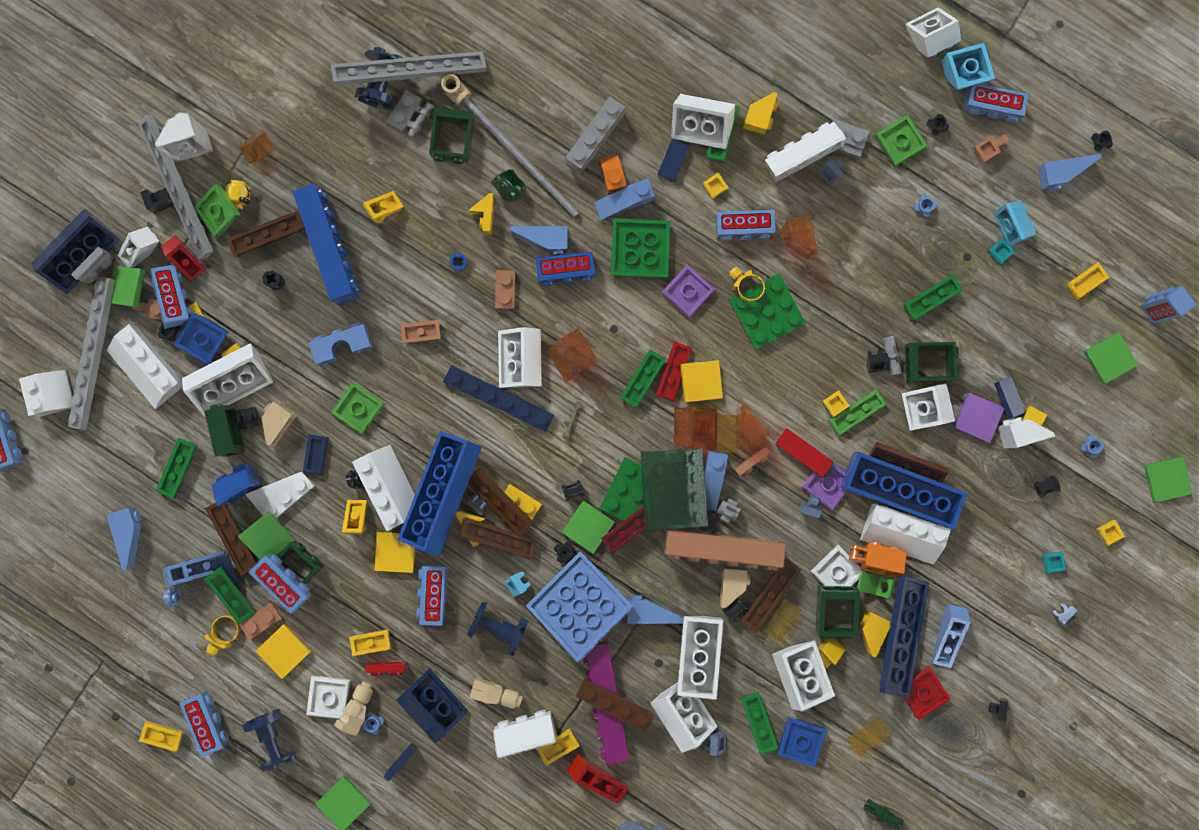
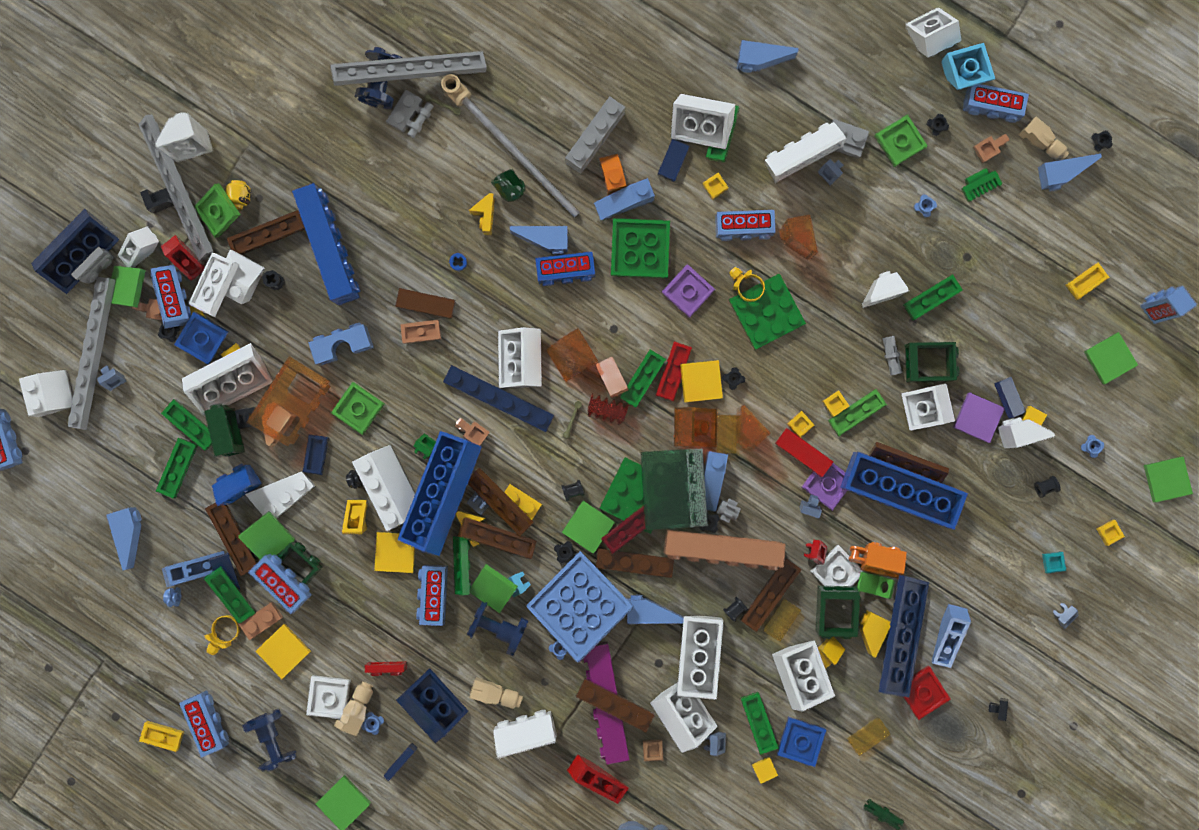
(110, 378): none -> sand blue tile
(144, 365): white slope -> none
(188, 424): none -> green plate
(213, 284): none -> white tile
(245, 278): none -> white slope
(256, 147): clear orange panel -> none
(278, 395): none -> clear orange window
(370, 642): yellow plate -> none
(383, 206): yellow slope -> none
(425, 303): none -> reddish brown tile
(425, 445): none -> green tile
(451, 116): dark green window -> none
(461, 566): none -> green plate
(473, 433): none -> nougat plate
(493, 588): none -> bright green tile
(505, 289): nougat plate -> none
(559, 653): none -> medium blue plate
(564, 744): yellow plate -> none
(607, 410): none -> clear red piece
(611, 377): none -> tile
(635, 563): none -> reddish brown plate
(653, 750): none -> medium nougat tile
(732, 584): tan slope -> none
(733, 383): none -> black plate
(757, 56): none -> medium blue slope
(758, 457): nougat plate -> none
(759, 114): yellow slope -> none
(764, 770): none -> yellow tile
(800, 424): none -> yellow tile
(818, 552): none -> red tile
(877, 362): black tile -> none
(885, 288): none -> white slope
(911, 534): white slope -> none
(979, 179): none -> green piece
(1001, 251): teal tile -> none
(1014, 222): medium azure slope -> none
(1043, 138): none -> tan piece

